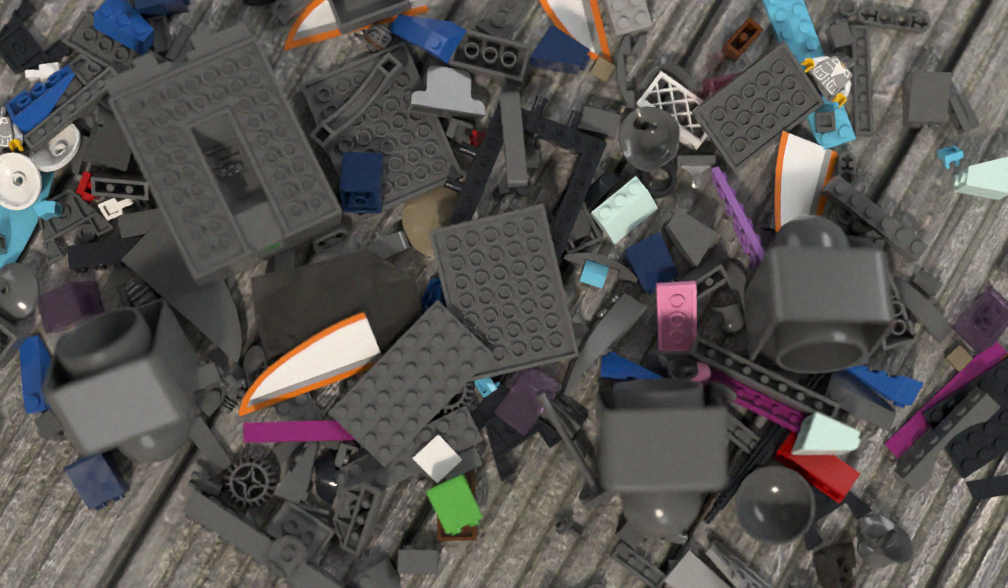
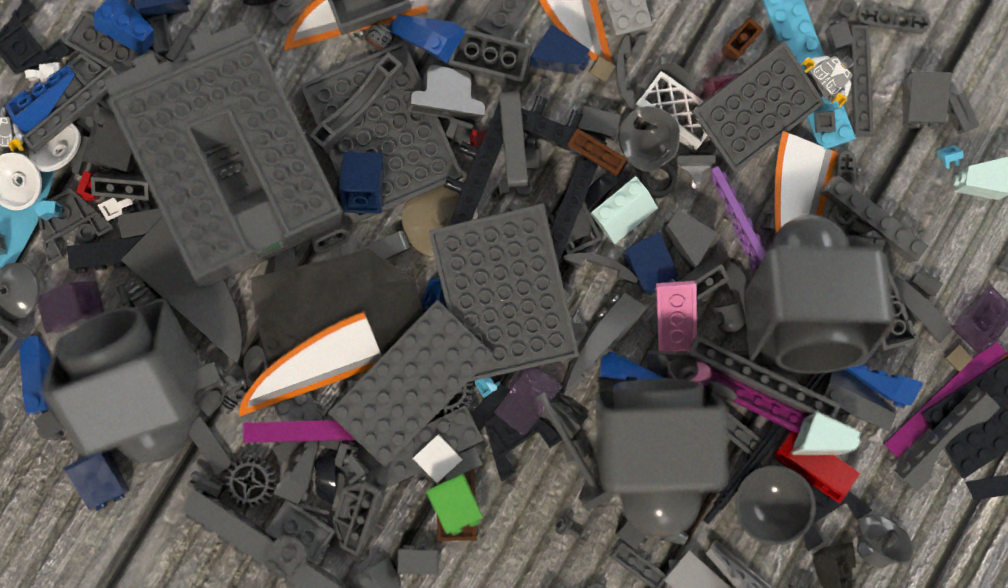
(356, 466): none -> dark grey bracket
(594, 274): medium azure piece -> none
(596, 152): none -> reddish brown plate

